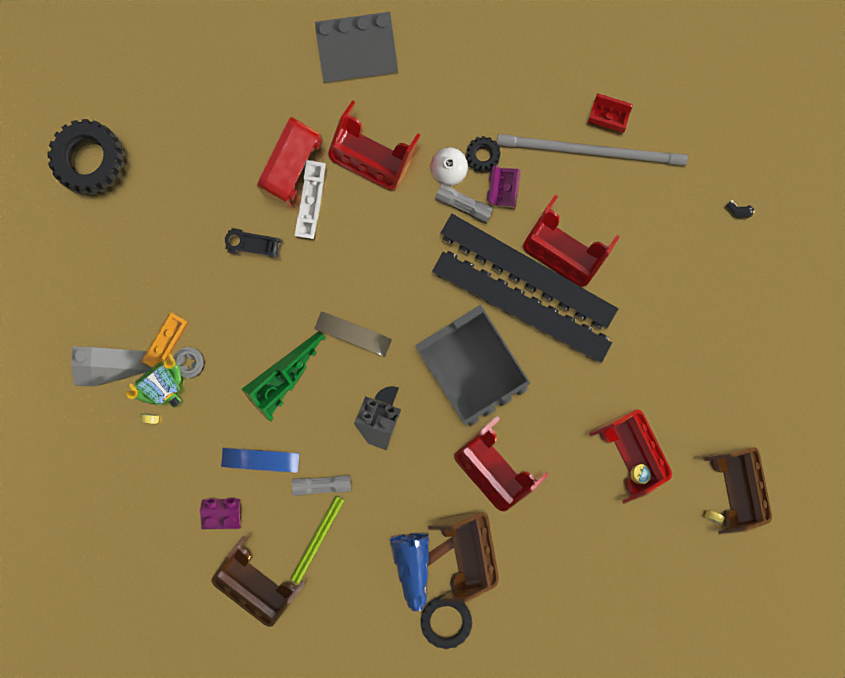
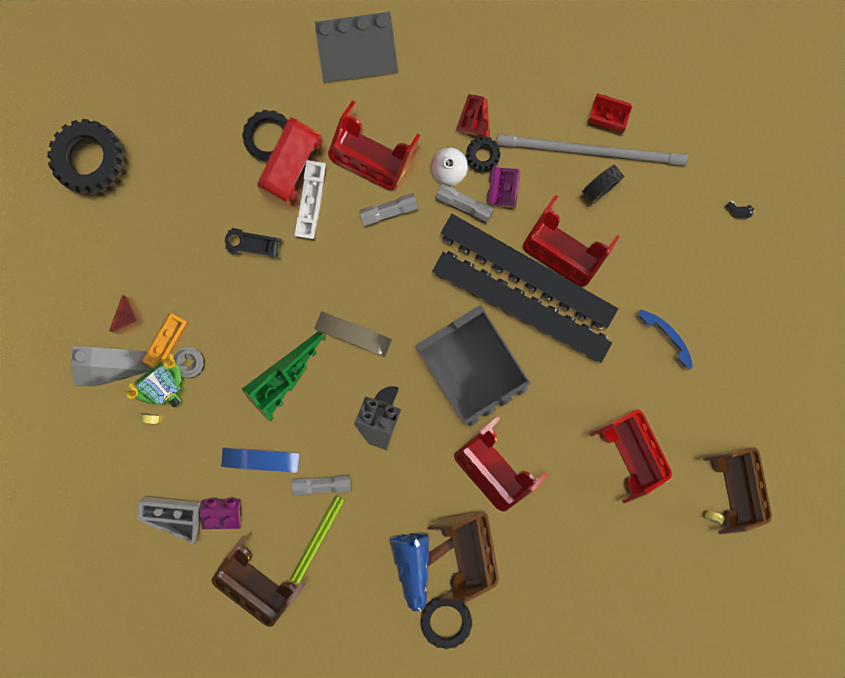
(124, 316): none -> clear red slope
(171, 515): none -> light grey wedge
(251, 125): none -> black tyre
(376, 213): none -> light grey axle
(475, 117): none -> red wing
(603, 183): none -> black tyre
(640, 474): tile -> none
(683, 355): none -> blue slope

